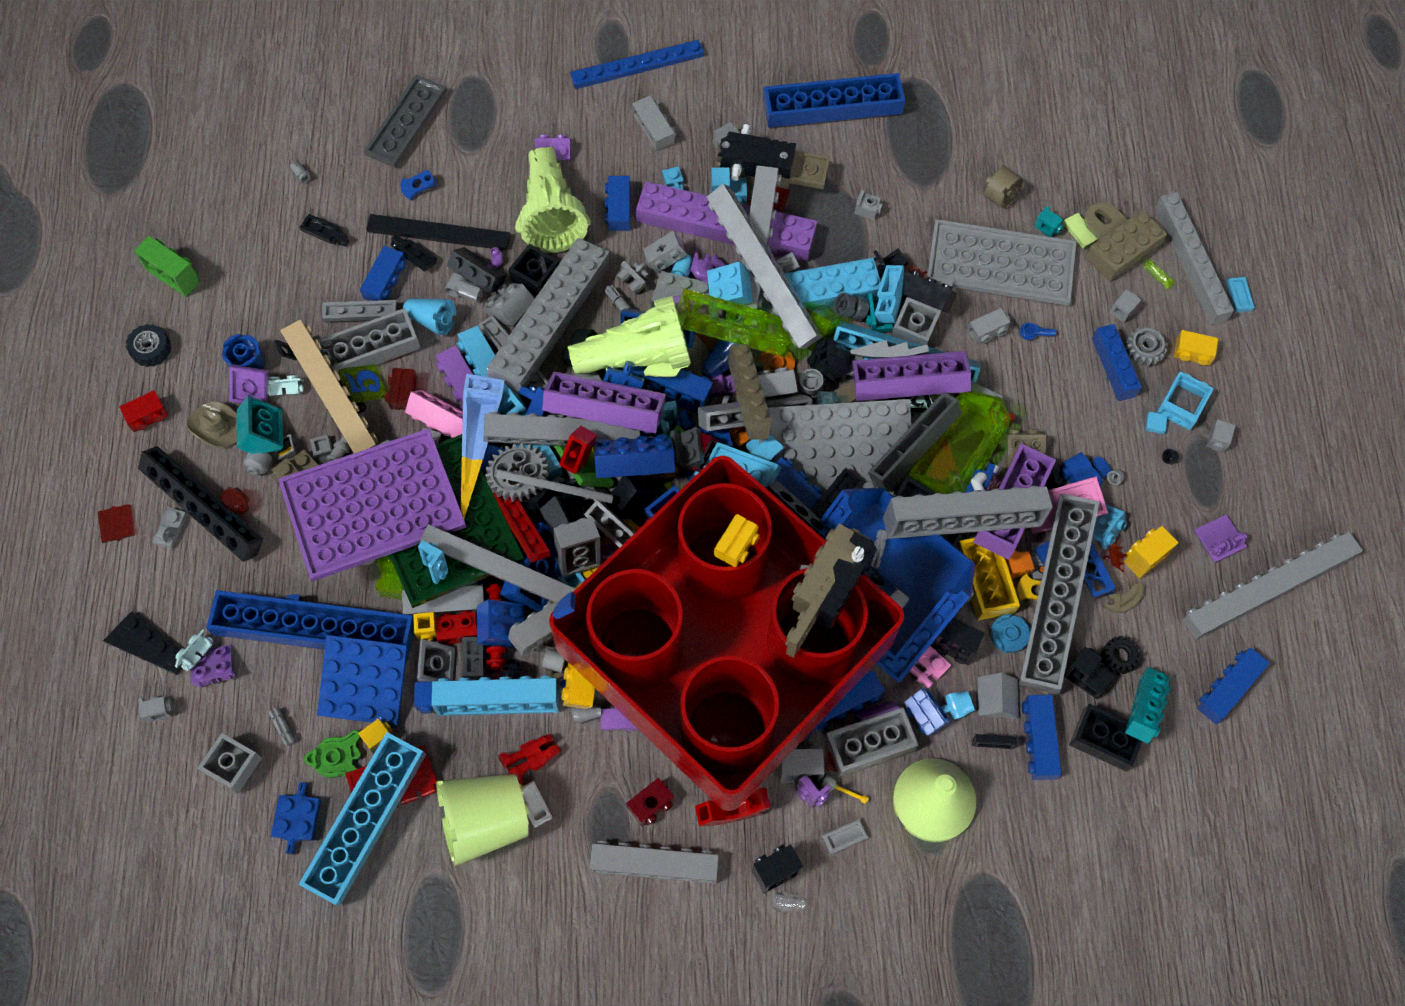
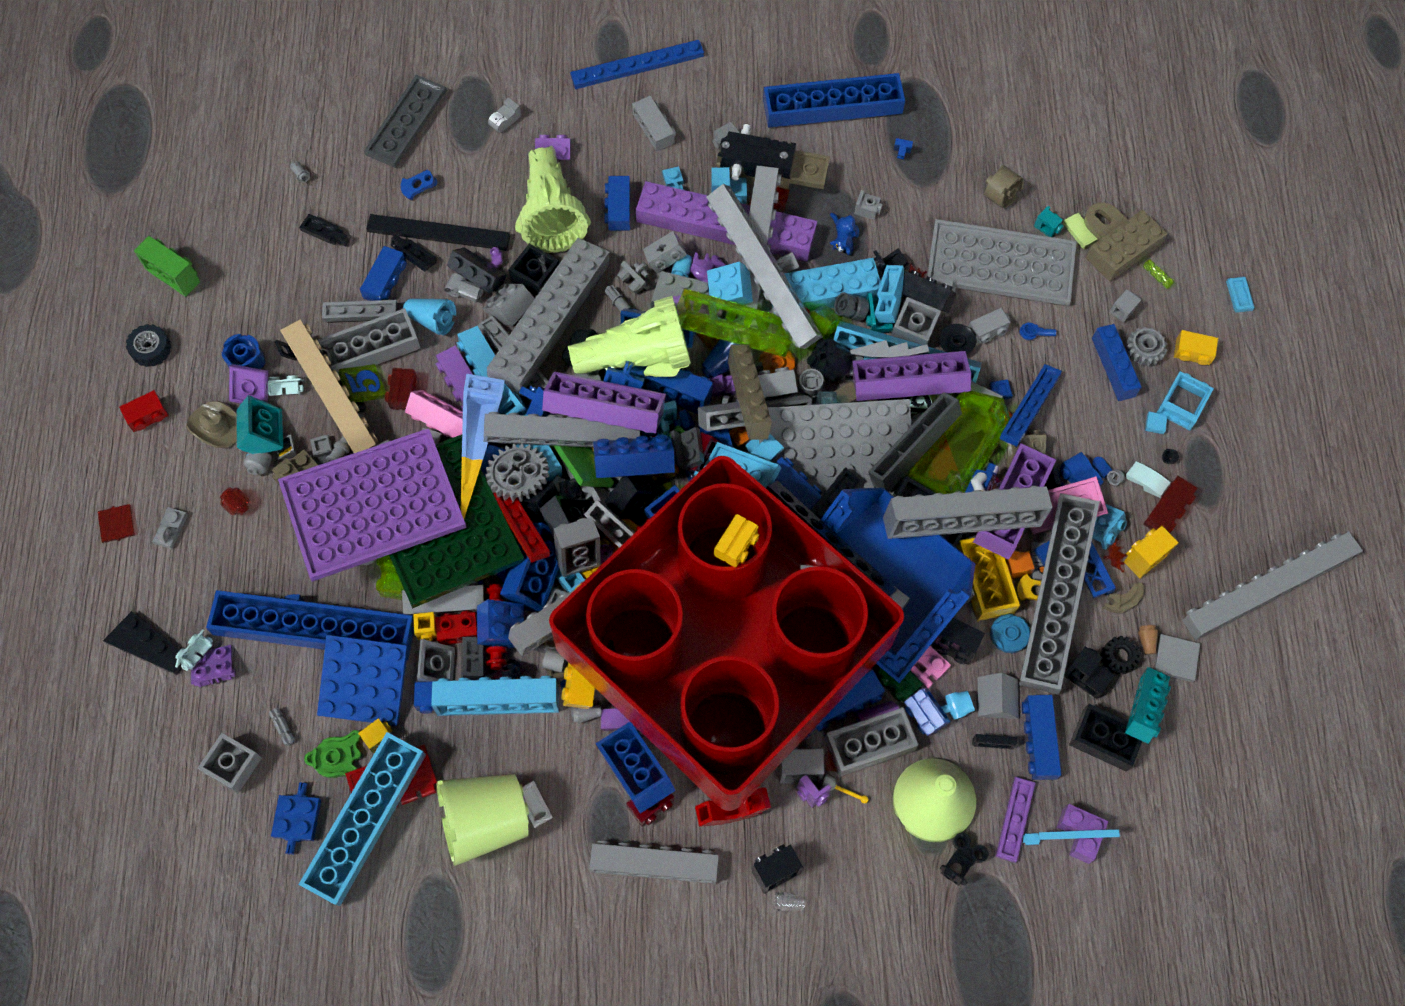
(155, 708): light grey brick -> none
(200, 503): black brick -> none
(434, 560): medium azure bracket -> none
(496, 565): light grey tile -> none
(505, 116): none -> light grey leg
(533, 753): red piece -> none
(553, 486): light grey tile -> none
(565, 606): blue tile -> none
(578, 449): red brick -> none
(635, 767): none -> blue brick
(829, 582): piece -> none
(844, 837): light grey tile -> none
(846, 231): none -> blue animal
(880, 545): light grey axle -> none
(902, 146): none -> blue tile
(902, 690): none -> dark green brick
(960, 334): none -> black dish
(965, 857): none -> black piece
(1002, 388): none -> blue tile
(1015, 819): none -> medium lavender tile
(1030, 405): none -> blue plate
(1034, 838): none -> medium azure piece
(1079, 820): none -> medium lavender brick
(1148, 638): none -> medium nougat cone
(1149, 479): none -> light aqua slope
(1171, 505): none -> clear red brick
(1177, 657): none -> light grey tile
(1194, 259): light grey brick -> none
(1220, 435): light grey brick -> none
(1221, 538): medium lavender hinge -> none
(1233, 685): blue brick -> none

